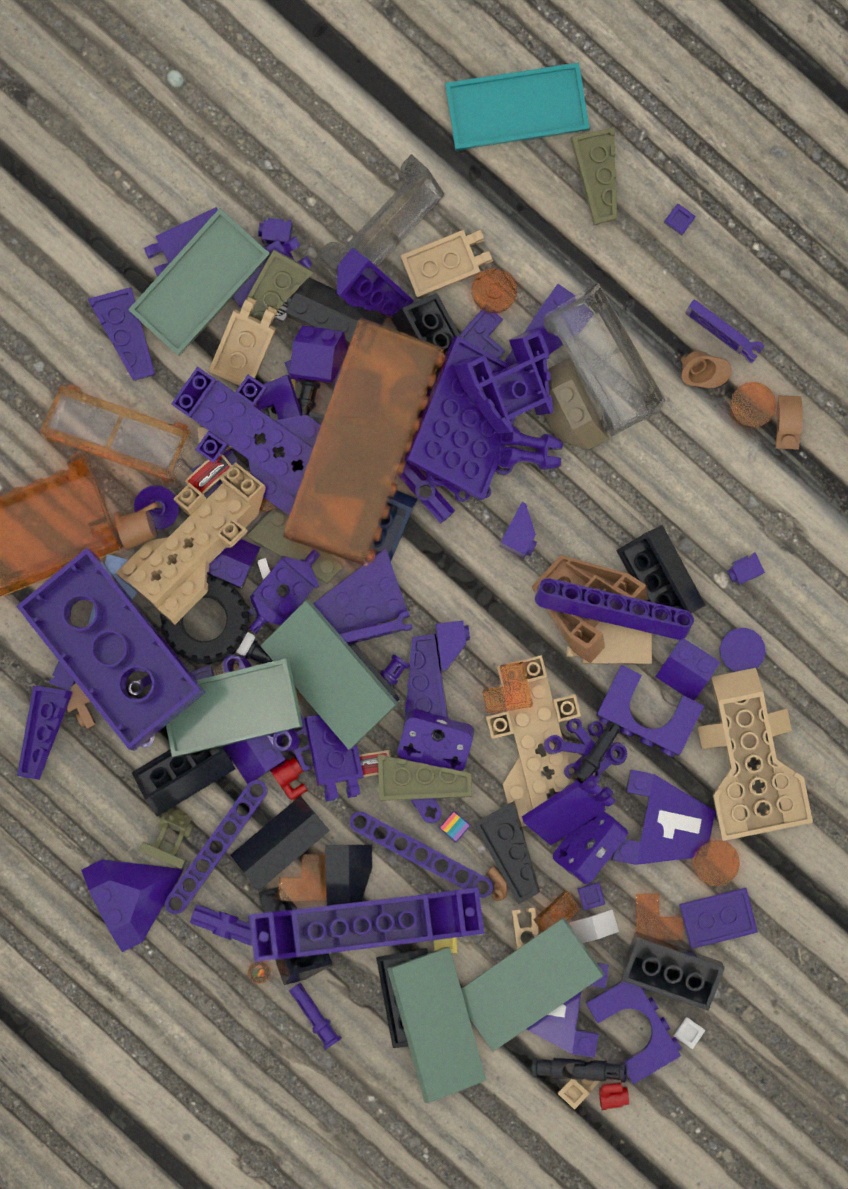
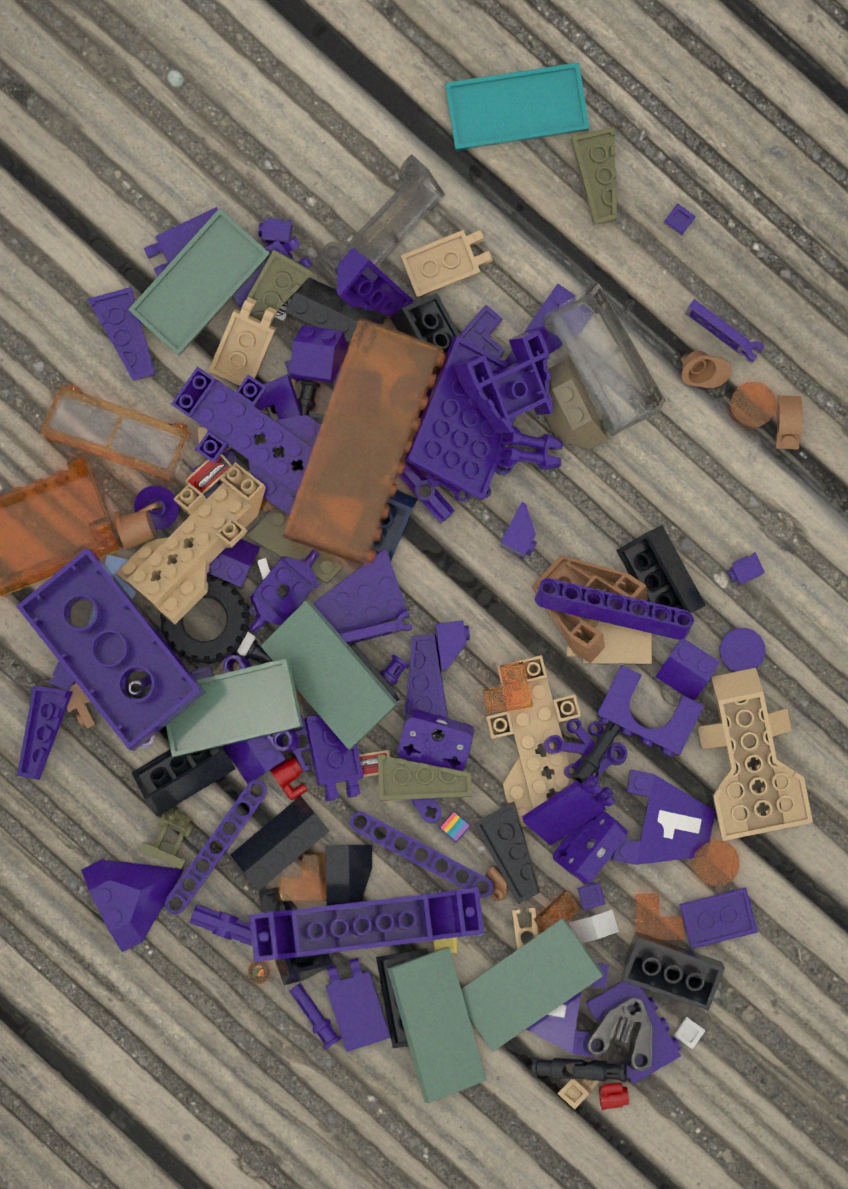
(356, 1007): none -> dark purple tile
(494, 290): clear orange tile -> none
(641, 1038): none -> connector

